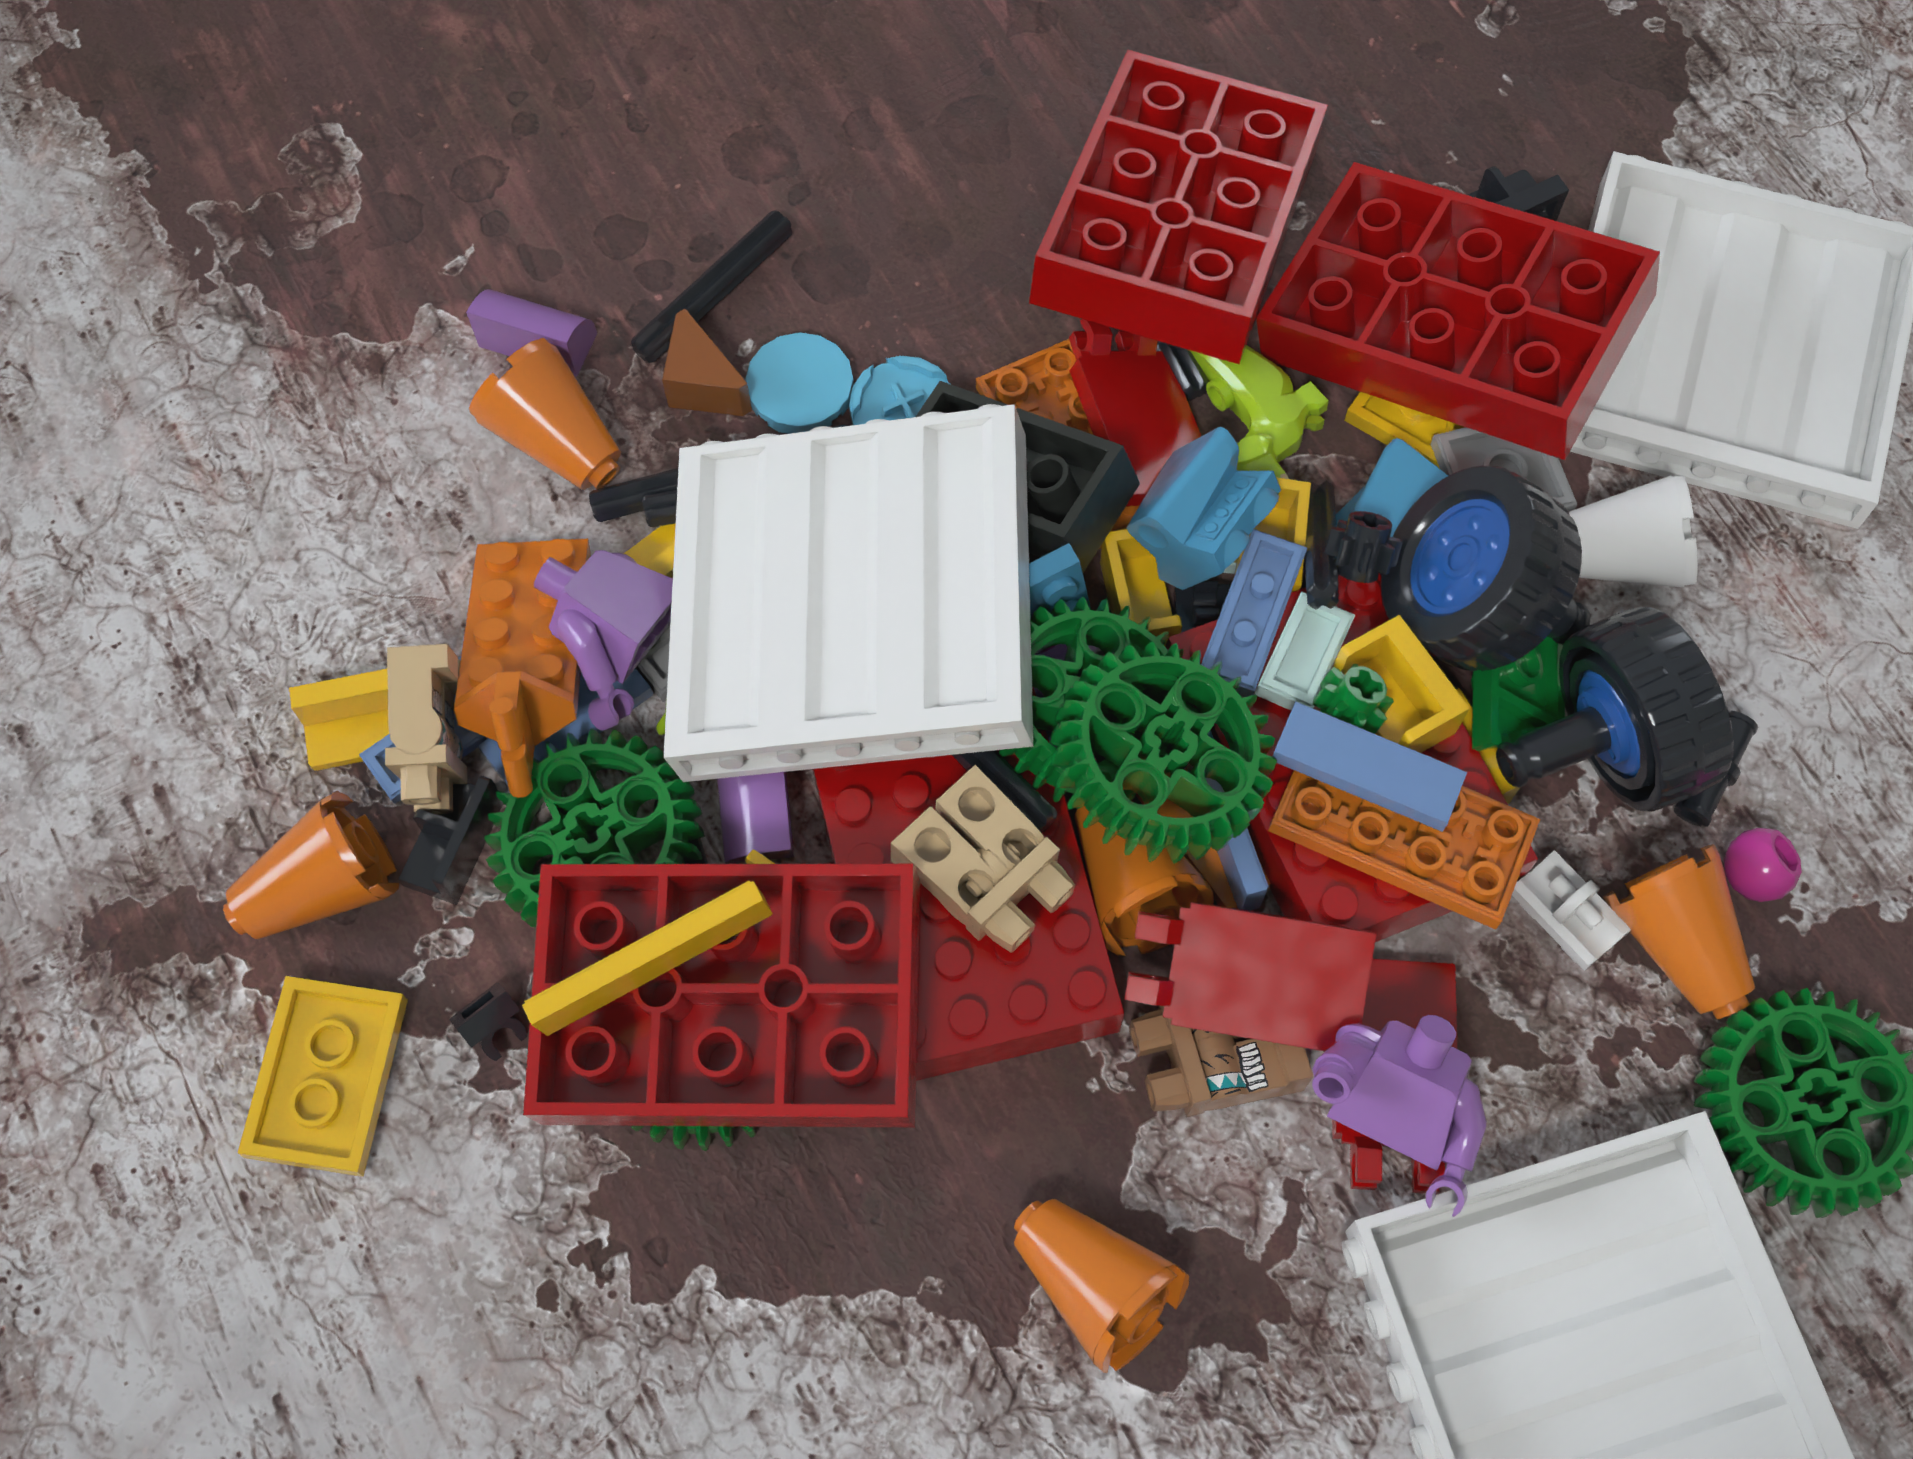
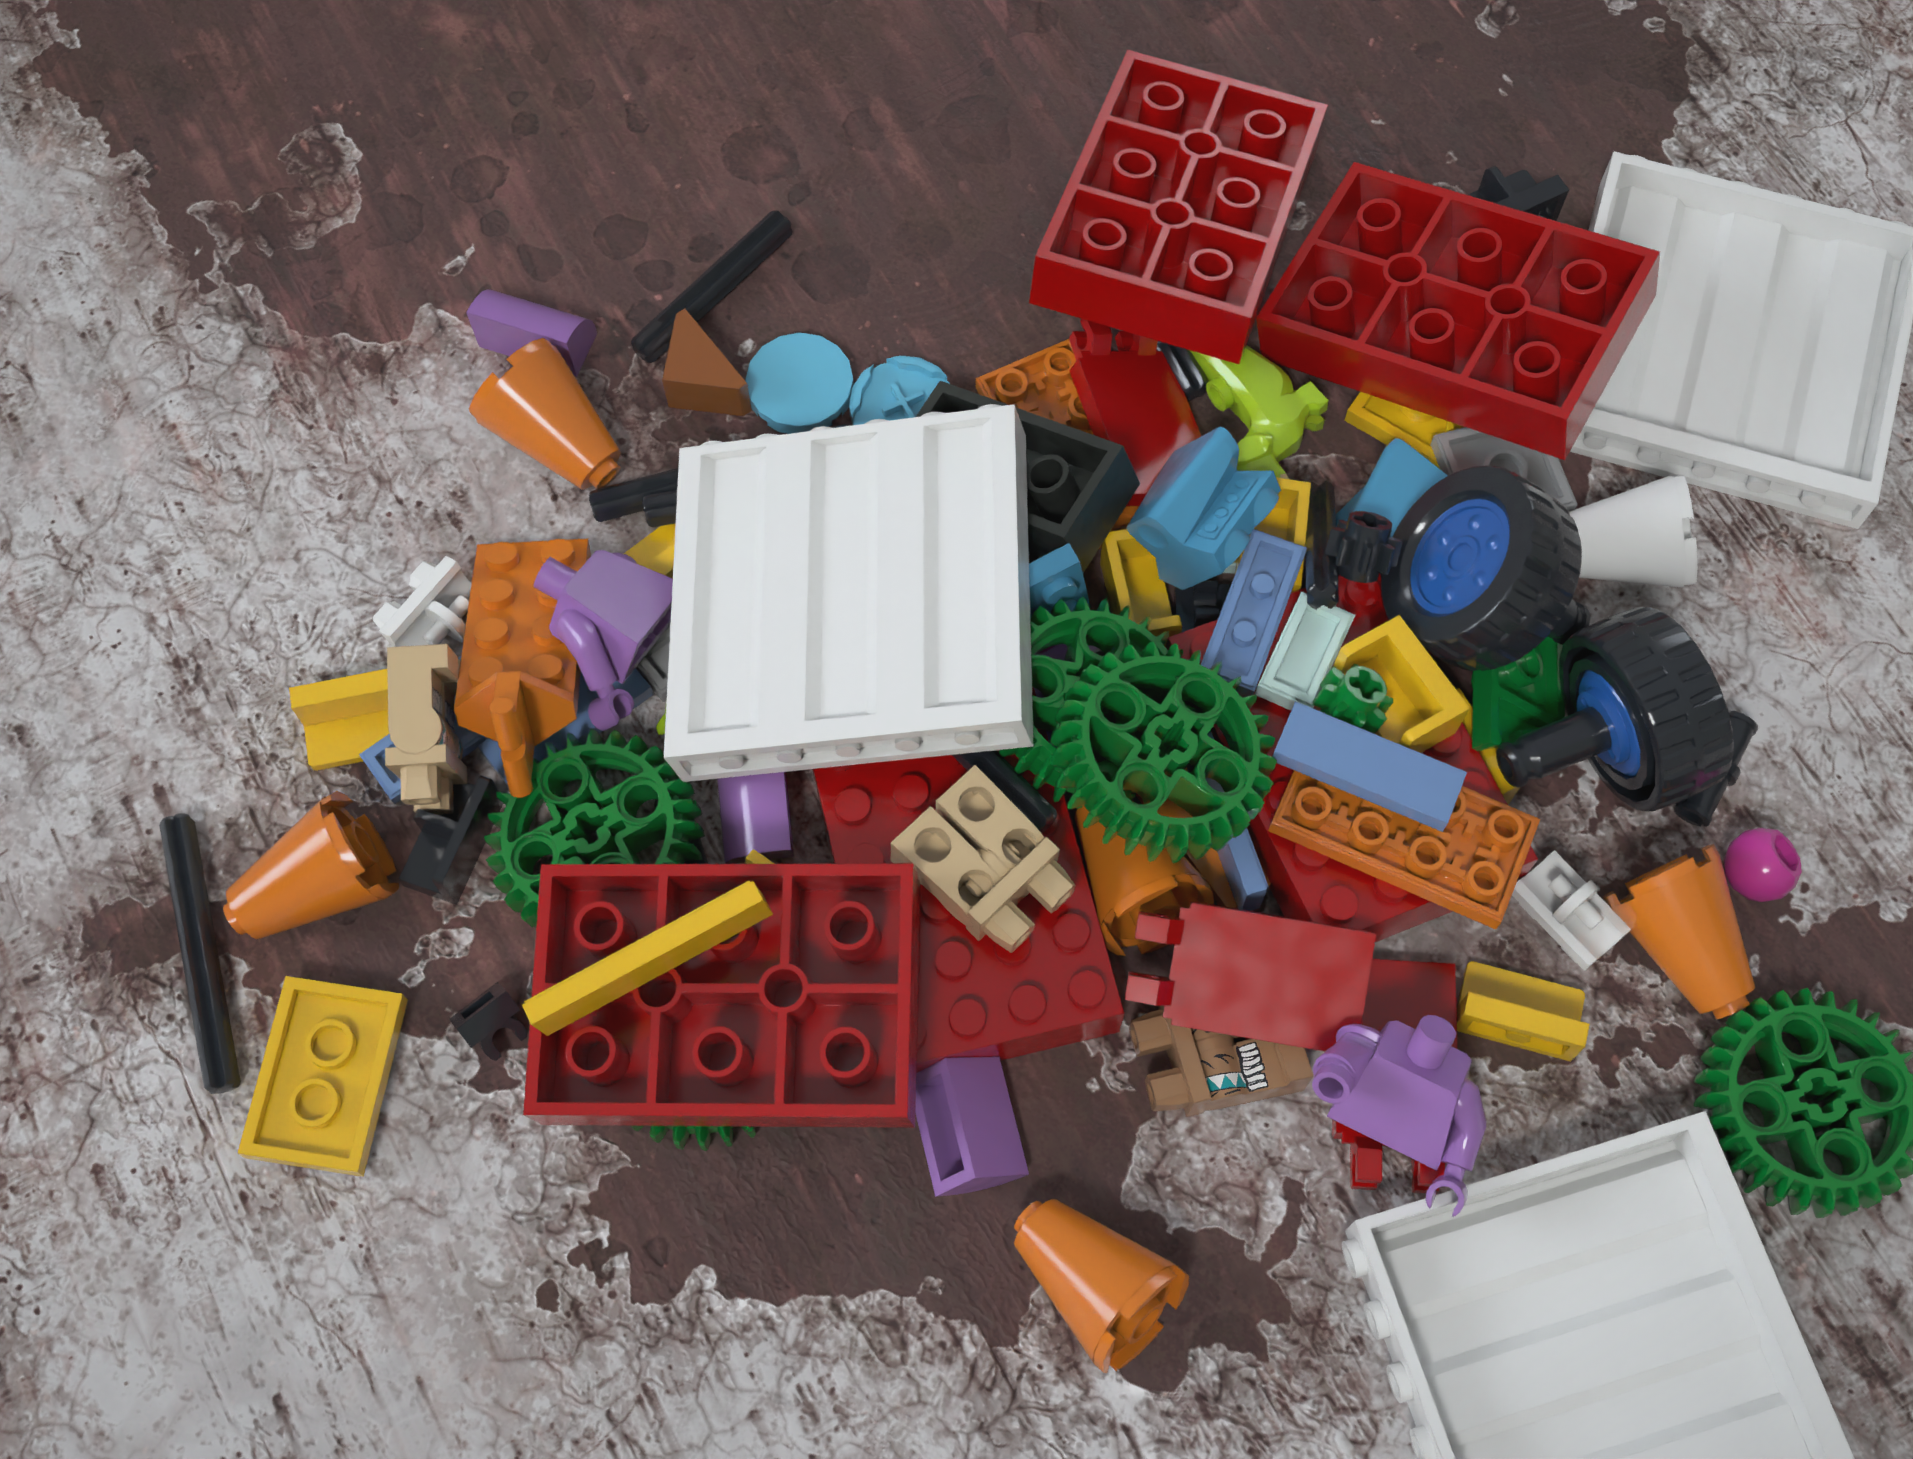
(199, 954): none -> black axle
(431, 610): none -> white hips
(968, 1125): none -> medium lavender brick
(1521, 1011): none -> yellow panel

